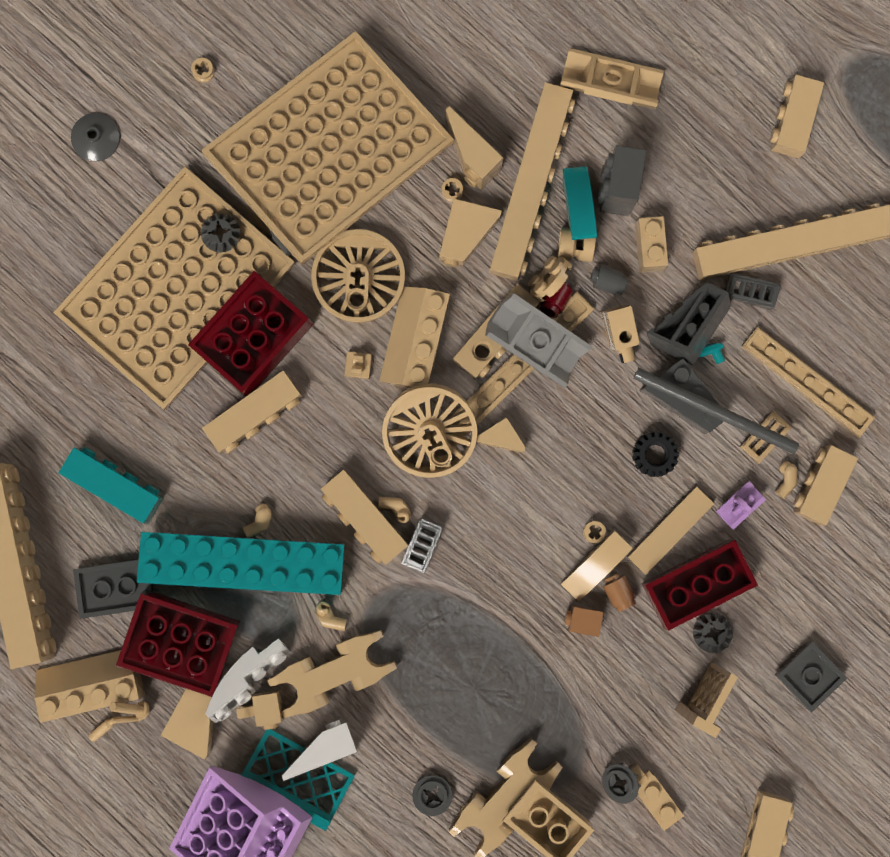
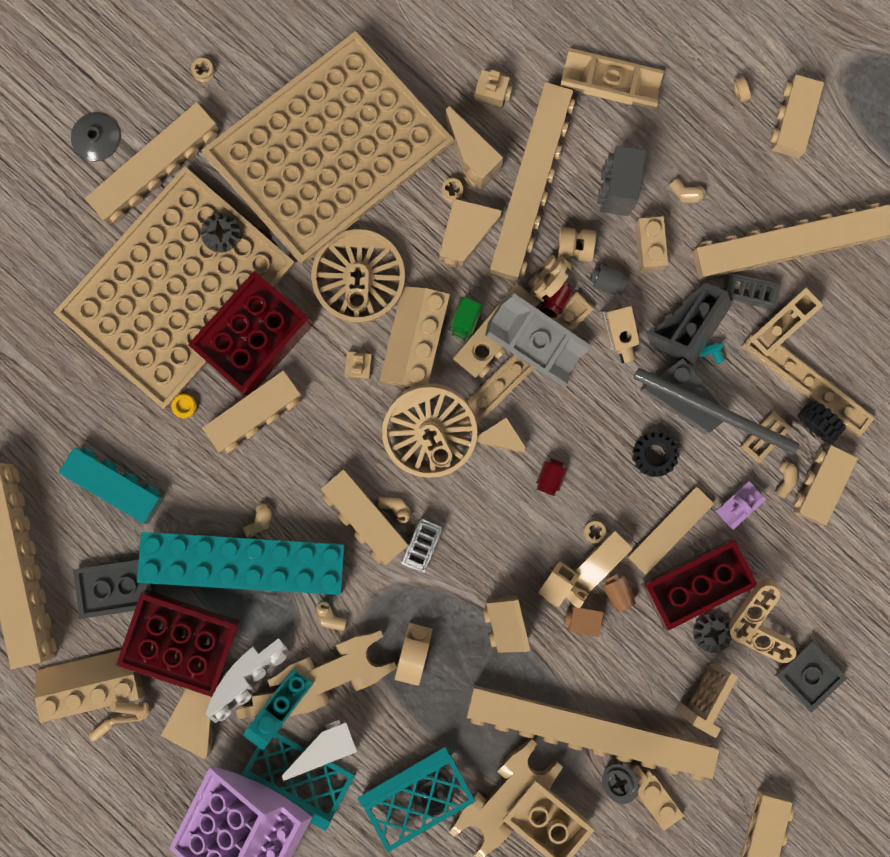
(152, 164): none -> tan brick
(184, 406): none -> yellow tile
(277, 709): none -> teal slope
(404, 780): none -> teal fence
(413, 654): none -> tan brick
(465, 318): none -> green brick
(492, 88): none -> tan brick
(507, 625): none -> tan slope
(551, 476): none -> dark red brick
(561, 586): none -> tan brick
(579, 203): teal slope -> none
(592, 732): none -> tan brick
(687, 194): none -> tan arm
(742, 89): none -> tan tile
(755, 629): none -> tan beam
(786, 321): none -> tan slope
(821, 421): none -> black tyre

